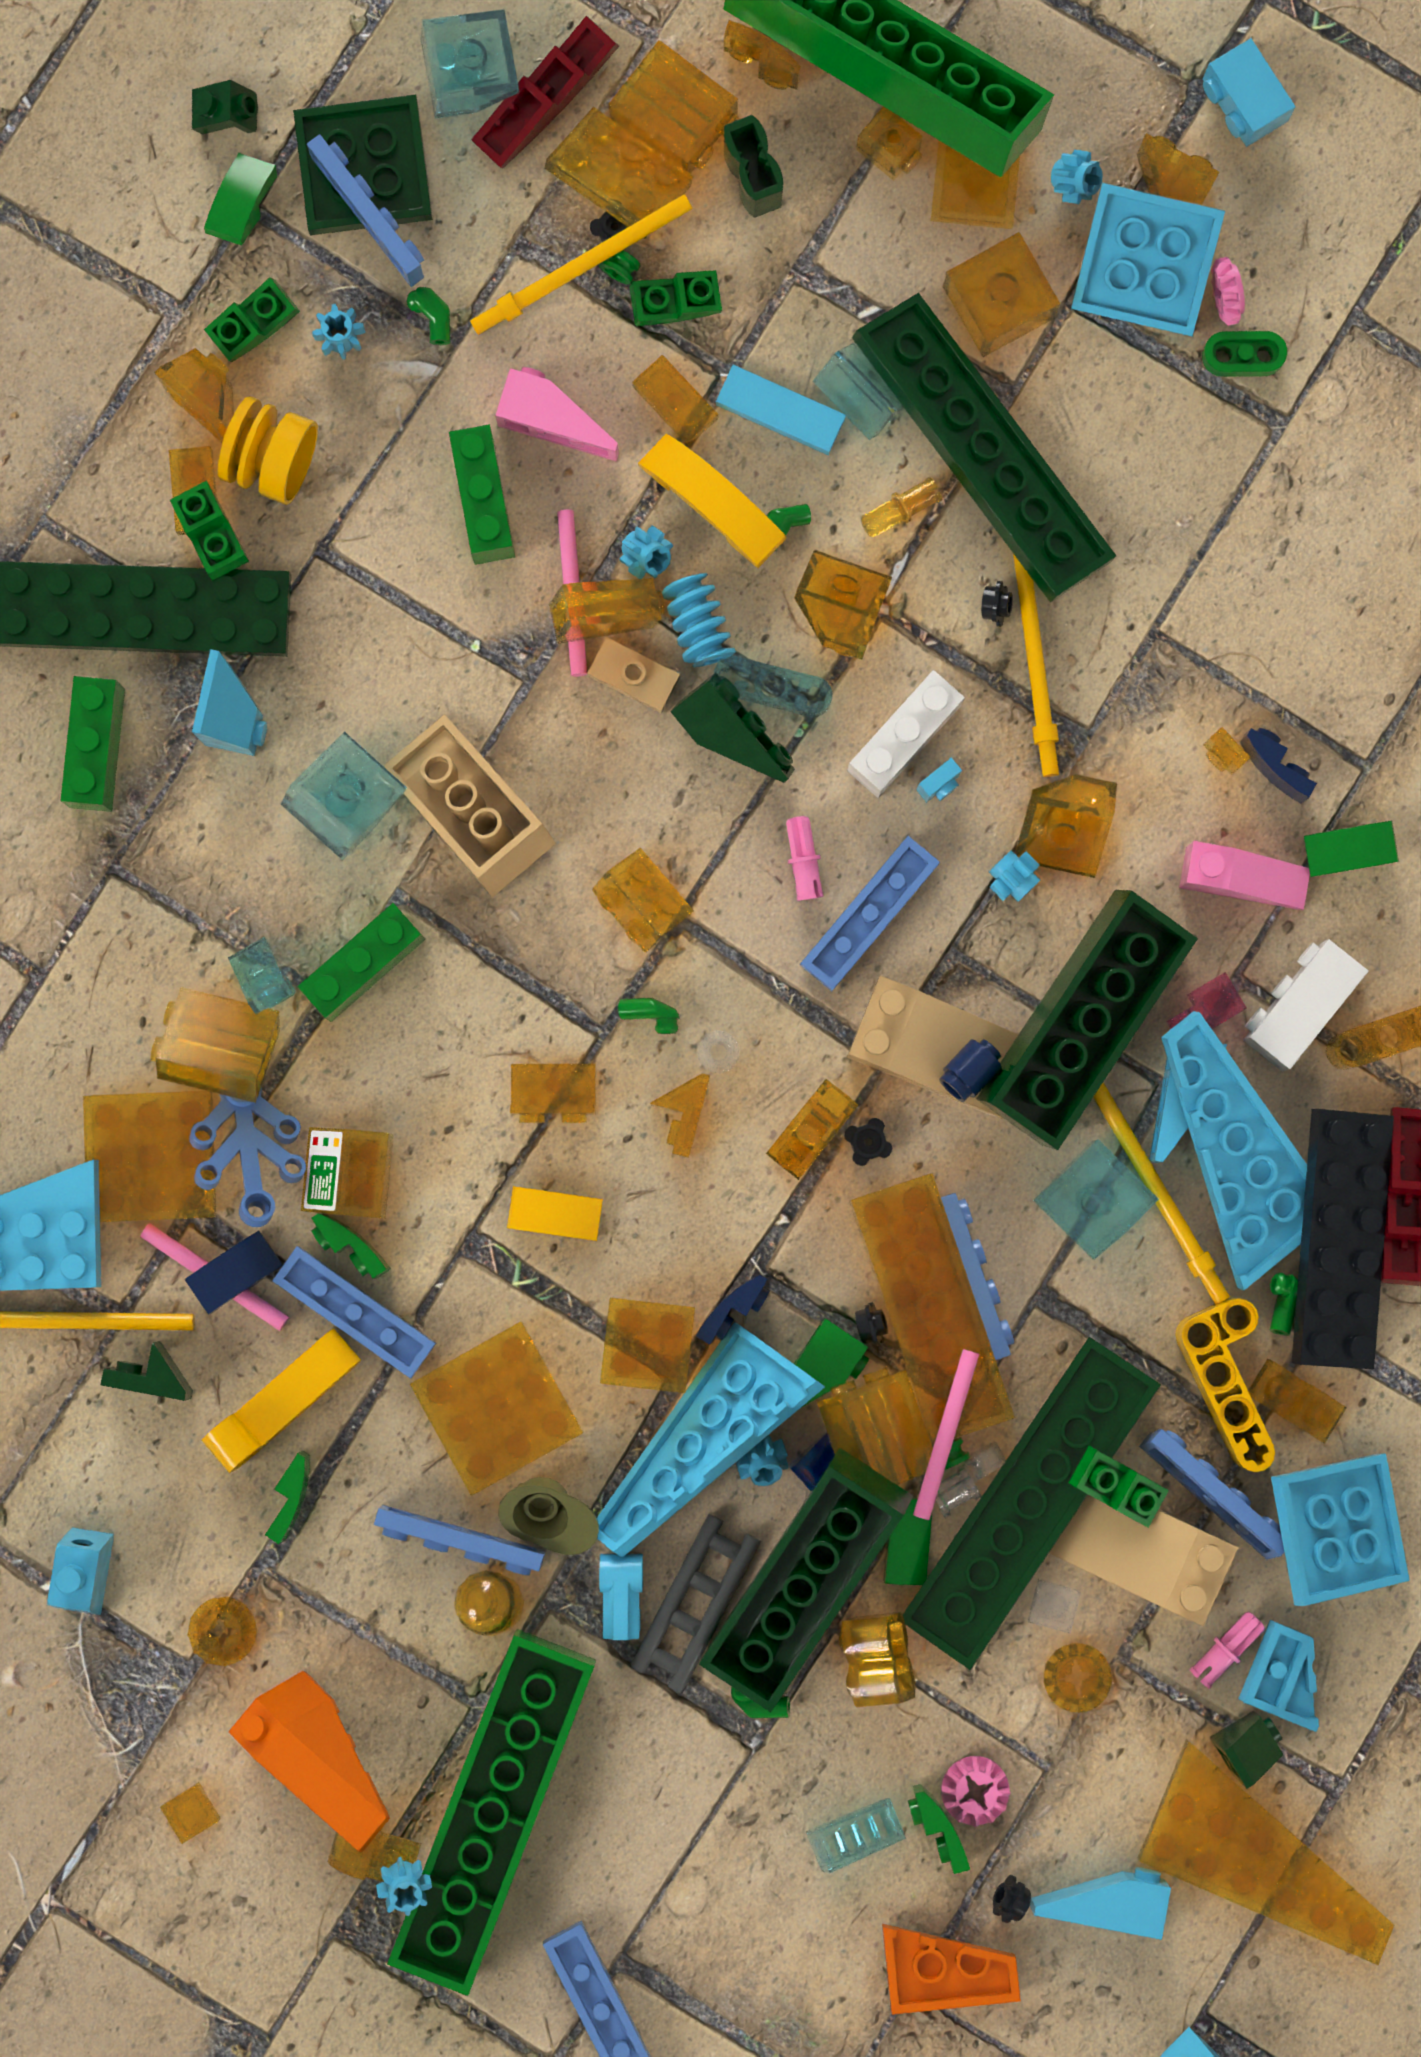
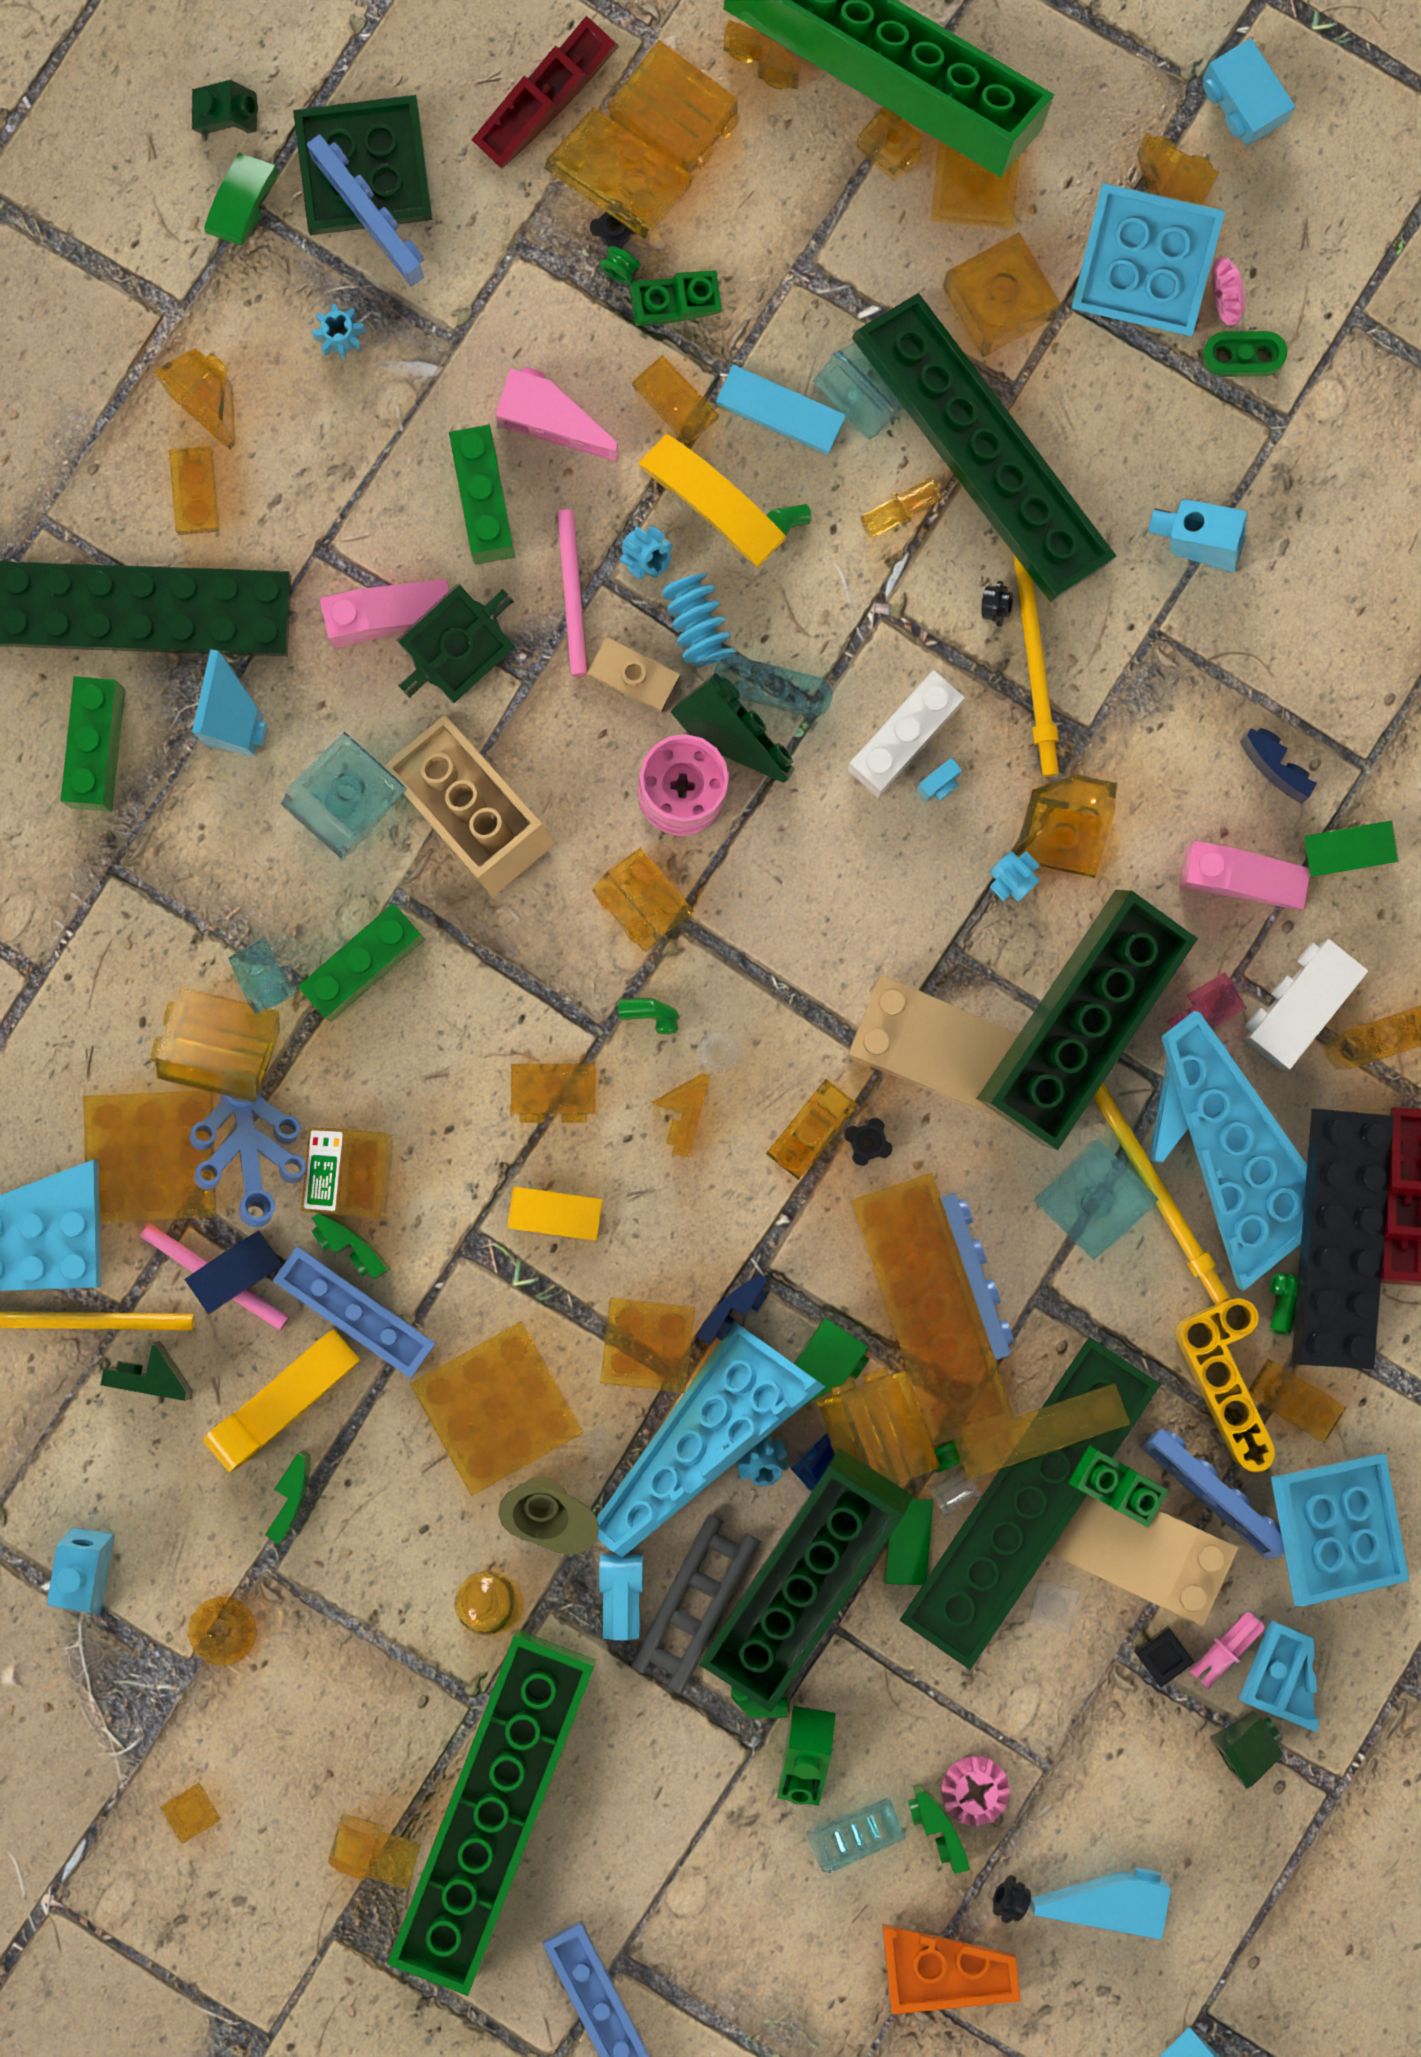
(209, 530): green slope -> none
(252, 321): green slope -> none
(263, 449): yellow wheel -> none
(306, 1748): orange wedge -> none
(378, 611): none -> bright pink slope
(404, 1886): medium azure gear -> none
(435, 309): green arm -> none
(441, 1535): medium blue plate -> none
(455, 643): none -> dark green plate
(468, 62): clear light blue slope -> none
(511, 304): yellow bar -> none
(605, 608): clear yellow slope -> none
(687, 761): none -> bright pink wheel
(752, 165): dark green brick -> none
(803, 859): bright pink axle -> none
(806, 1755): none -> green slope
(841, 602): clear yellow slope -> none
(869, 913): medium blue plate -> none
(871, 1324): black plate -> none
(877, 1659): clear yellow brick -> none
(946, 1434): bright pink bar -> none
(971, 1069): dark blue brick -> none
(1041, 1431): none -> clear yellow plate
(1076, 176): medium azure gear -> none
(1093, 1689): clear yellow gear -> none
(1164, 1656): none -> black tile
(1218, 536): none -> medium azure torso
(1225, 752): clear yellow plate -> none
(1237, 1850): clear yellow wing -> none

